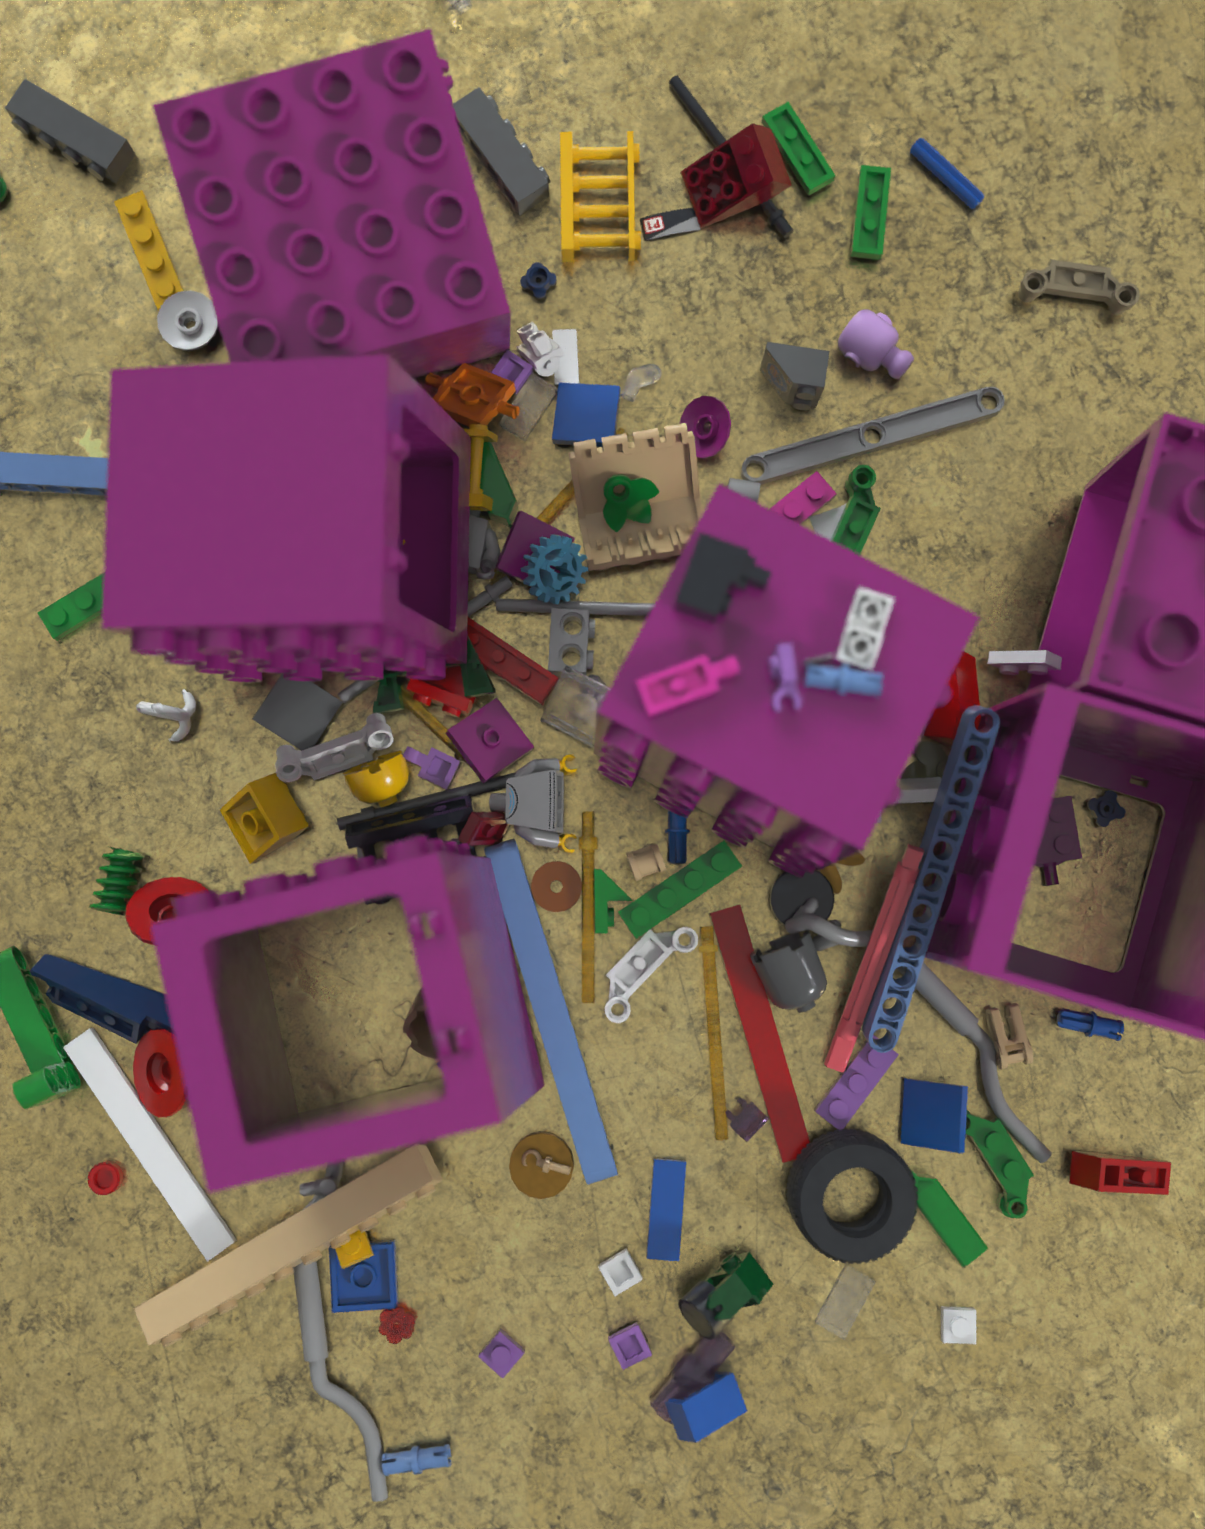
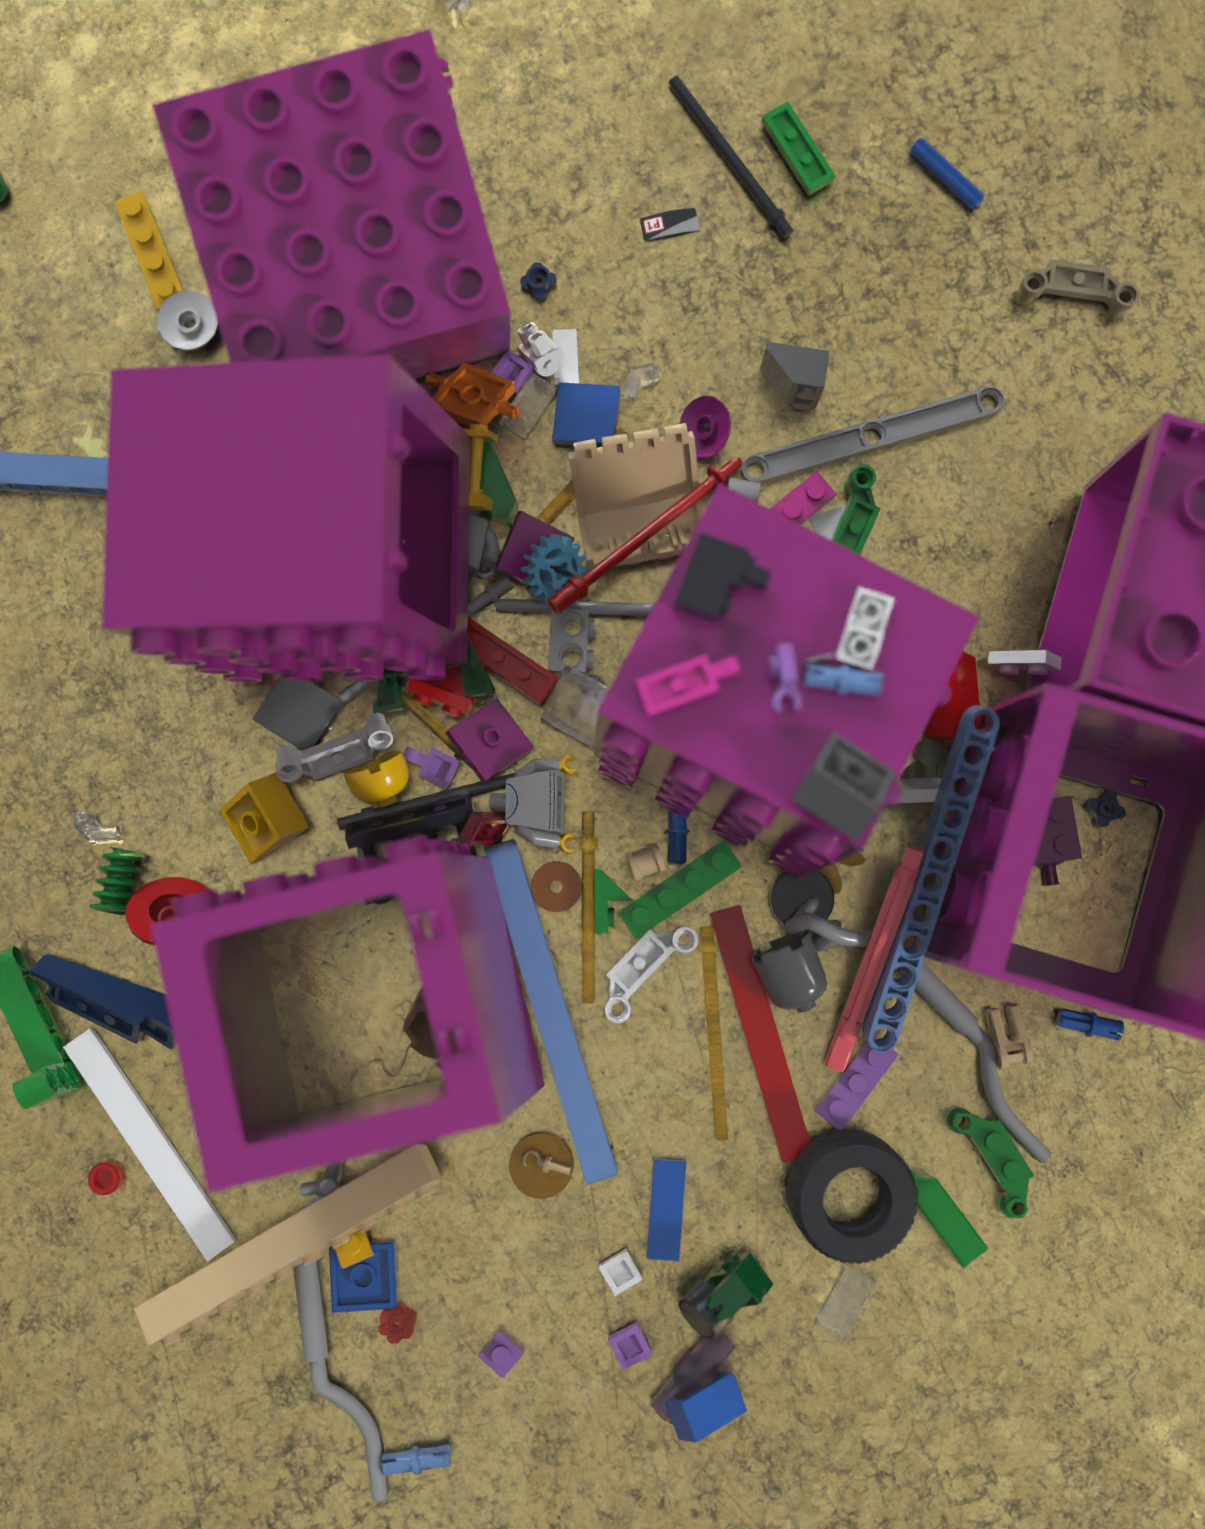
(70, 131): dark grey brick -> none
(74, 609): green plate -> none
(93, 831): none -> clear arm
(159, 1074): red piece -> none
(168, 712): white piece -> none
(500, 151): dark grey brick -> none
(572, 182): yellow fence -> none
(578, 587): none -> red bar
(630, 503): green plate -> none
(736, 175): dark red slope -> none
(748, 1121): tile -> none
(844, 786): none -> dark grey slope
(870, 212): green plate -> none
(872, 342): lavender piece -> none
(934, 1115): blue tile -> none
(958, 1325): white plate -> none
(1119, 1173): red slope -> none

